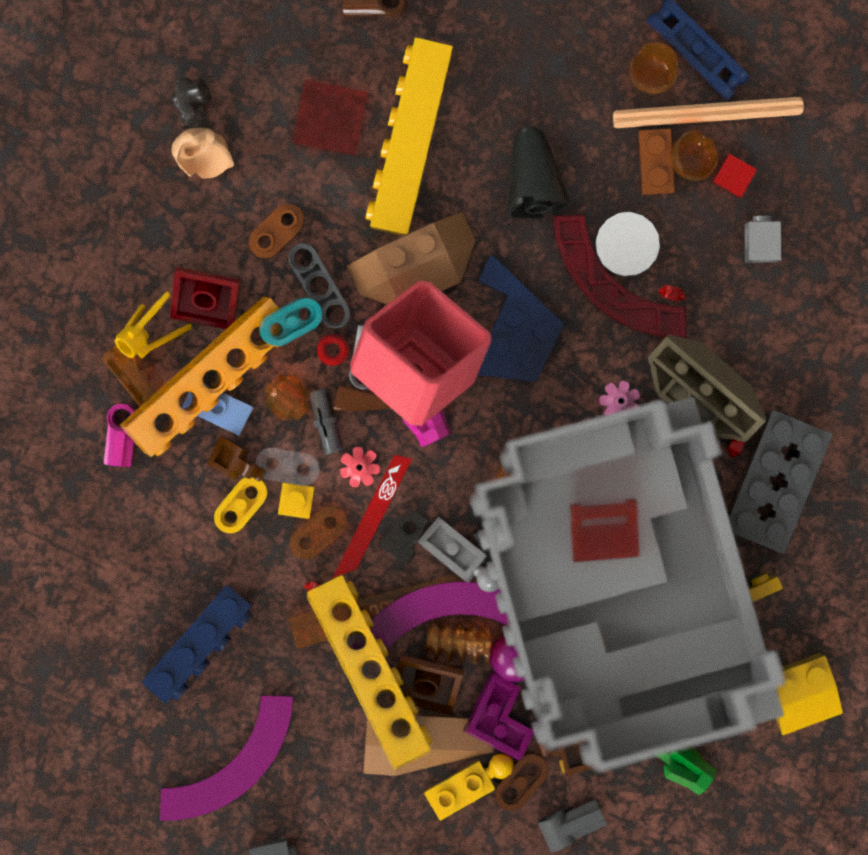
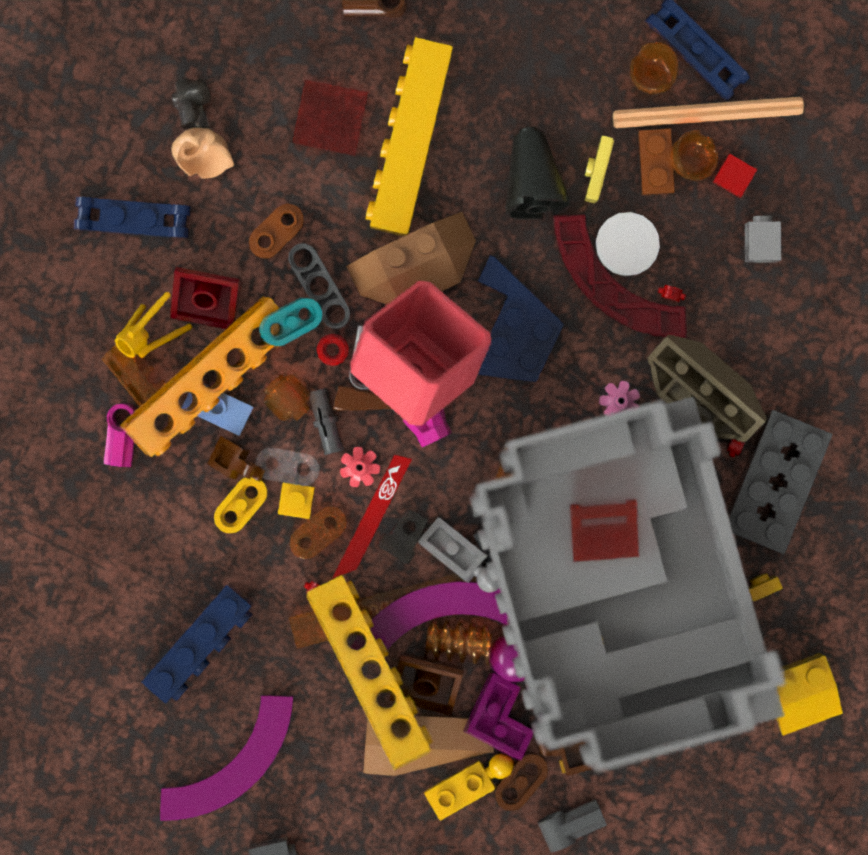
(132, 217): none -> dark blue plate
(597, 168): none -> light yellow plate
(688, 769): green rock -> none

